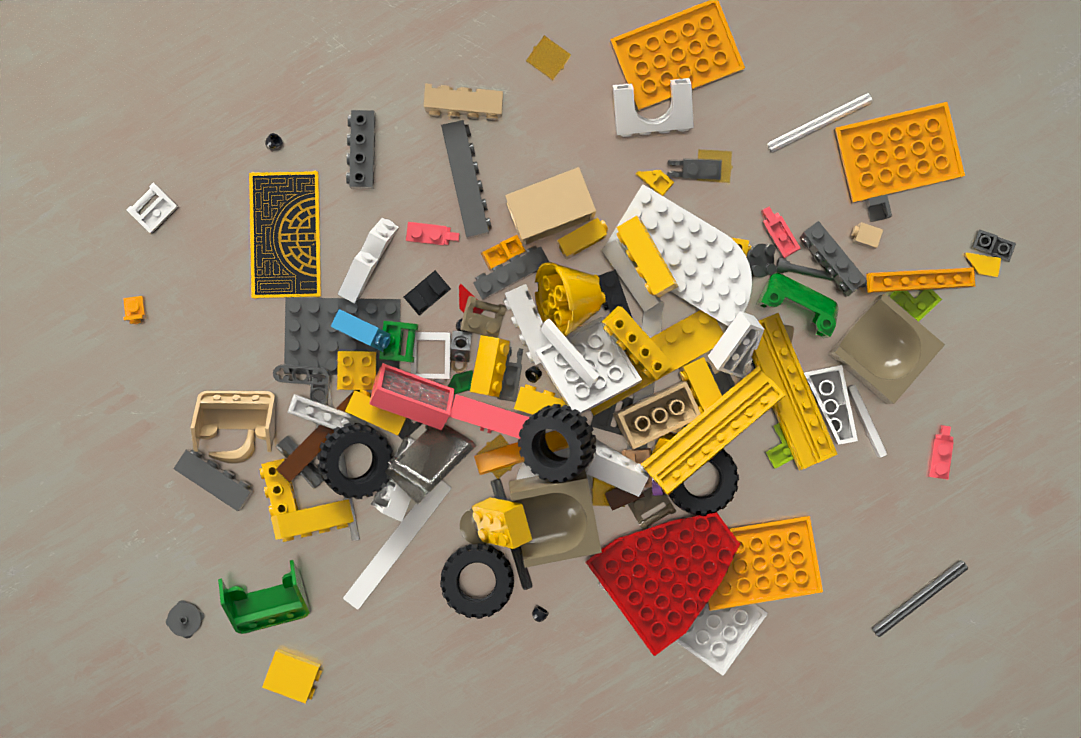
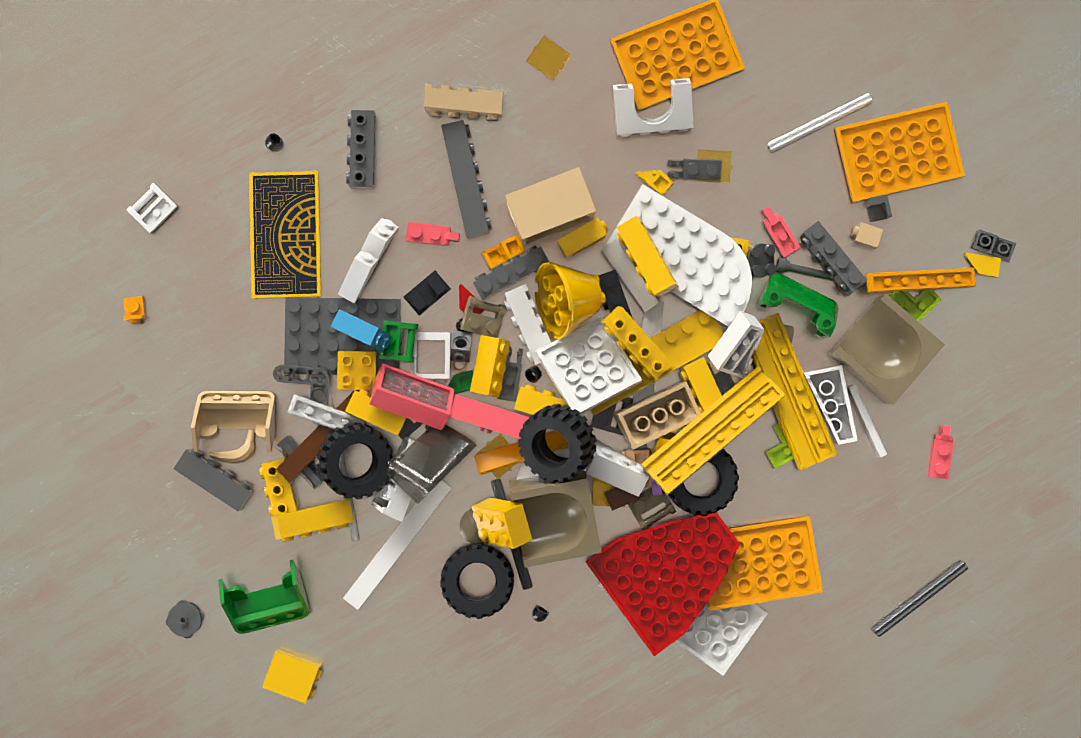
(570, 353): white tile -> none

